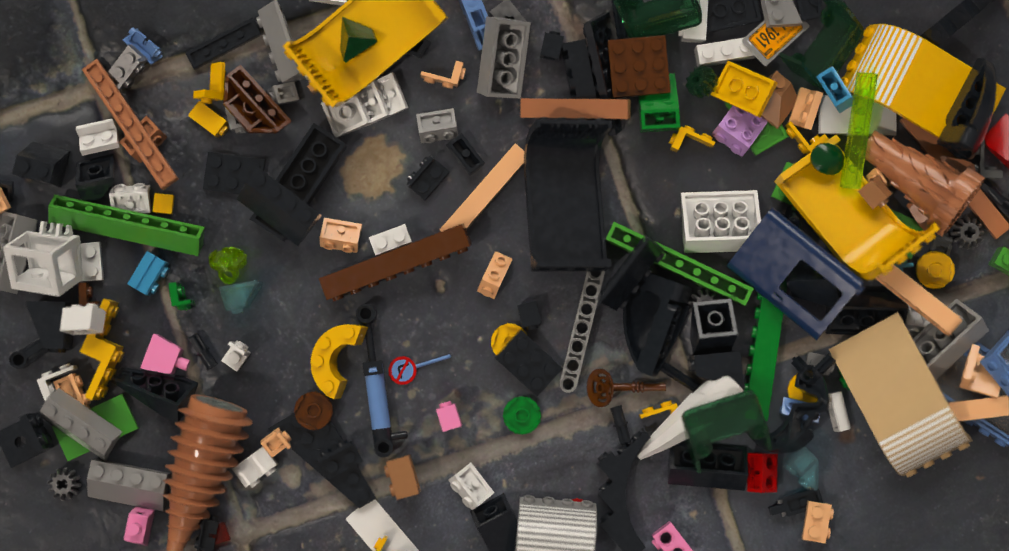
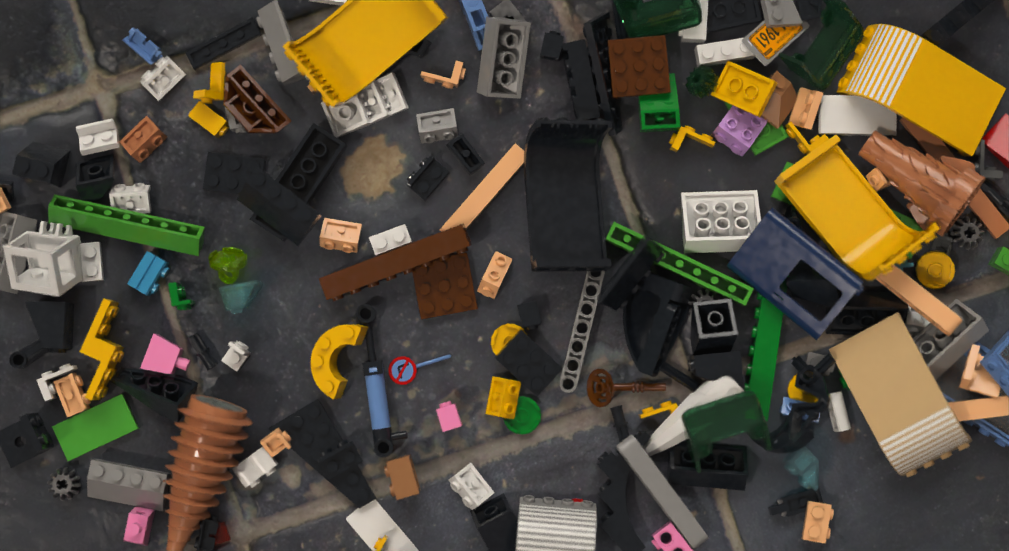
(80, 423): light grey slope -> none
(82, 319): white brick -> none
(86, 294): reddish brown bracket -> none
(127, 66): flat silver bracket -> none
(130, 124): nougat tile -> none
(162, 77): none -> white bracket
(163, 203): yellow tile -> none
(283, 93): light grey bracket -> none
(313, 410): reddish brown tile -> none
(355, 39): dark green slope -> none
(444, 287): none -> reddish brown plate
(503, 397): none -> yellow bracket
(575, 108): nougat tile -> none
(662, 492): none -> light grey beam
(762, 472): red brick -> none
(827, 159): dark green hat -> none
(835, 89): dark azure brick -> none
(858, 130): clear neon green tile -> none
(875, 193): medium nougat brick -> none
(974, 120): black panel -> none

